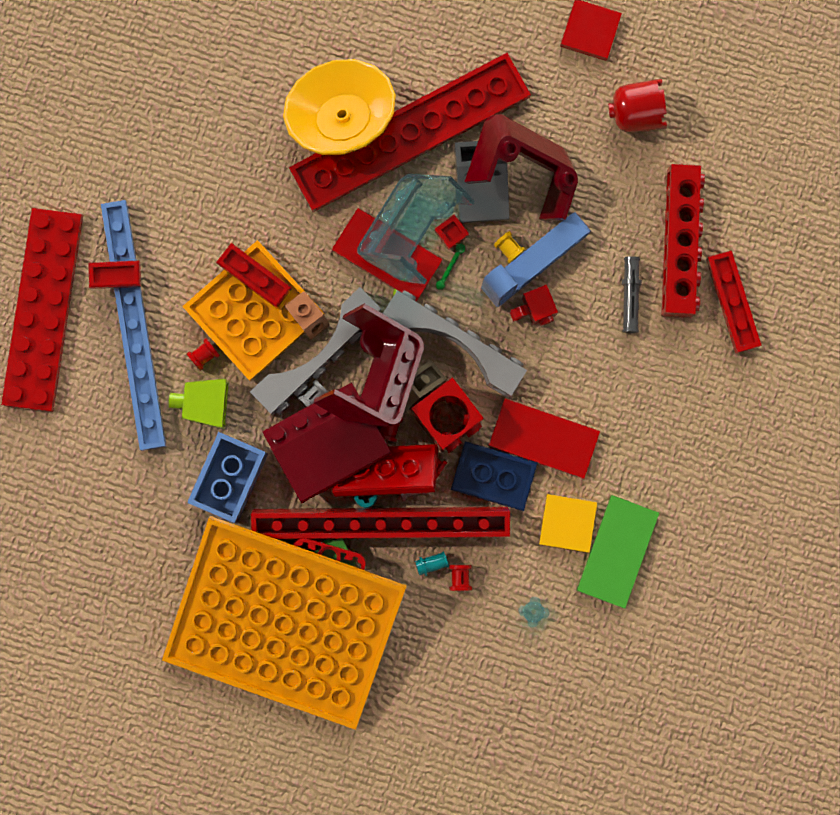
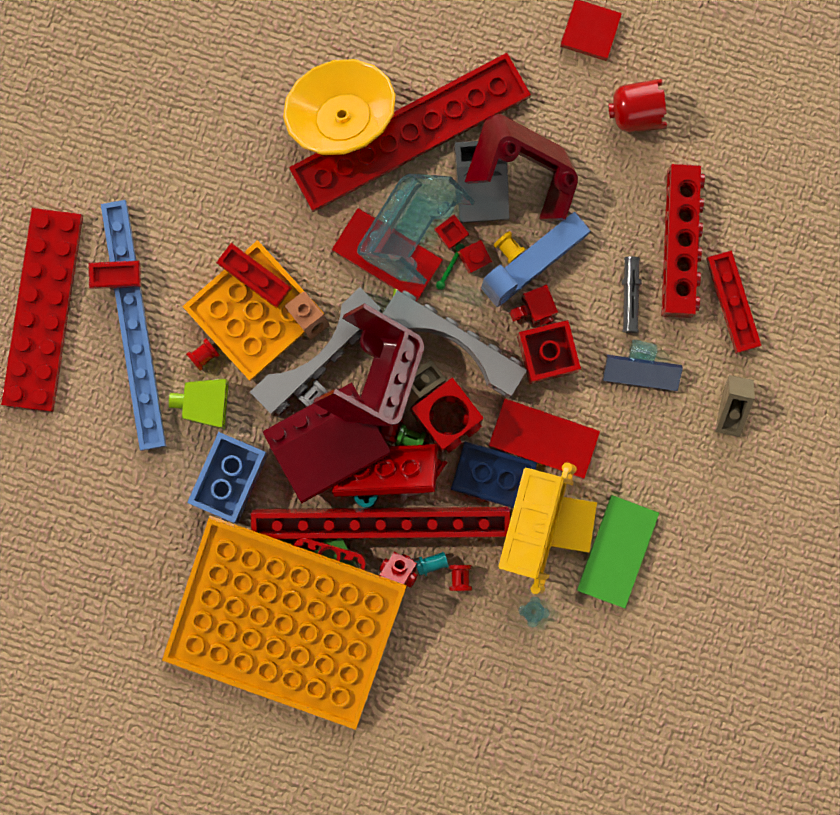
(399, 569): none -> brick
(409, 437): none -> bright green bush
(474, 256): none -> red plate
(534, 524): none -> yellow container
(548, 352): none -> red brick
(642, 372): none -> dark blue tile
(643, 350): none -> clear light blue slope
(735, 405): none -> dark tan slope

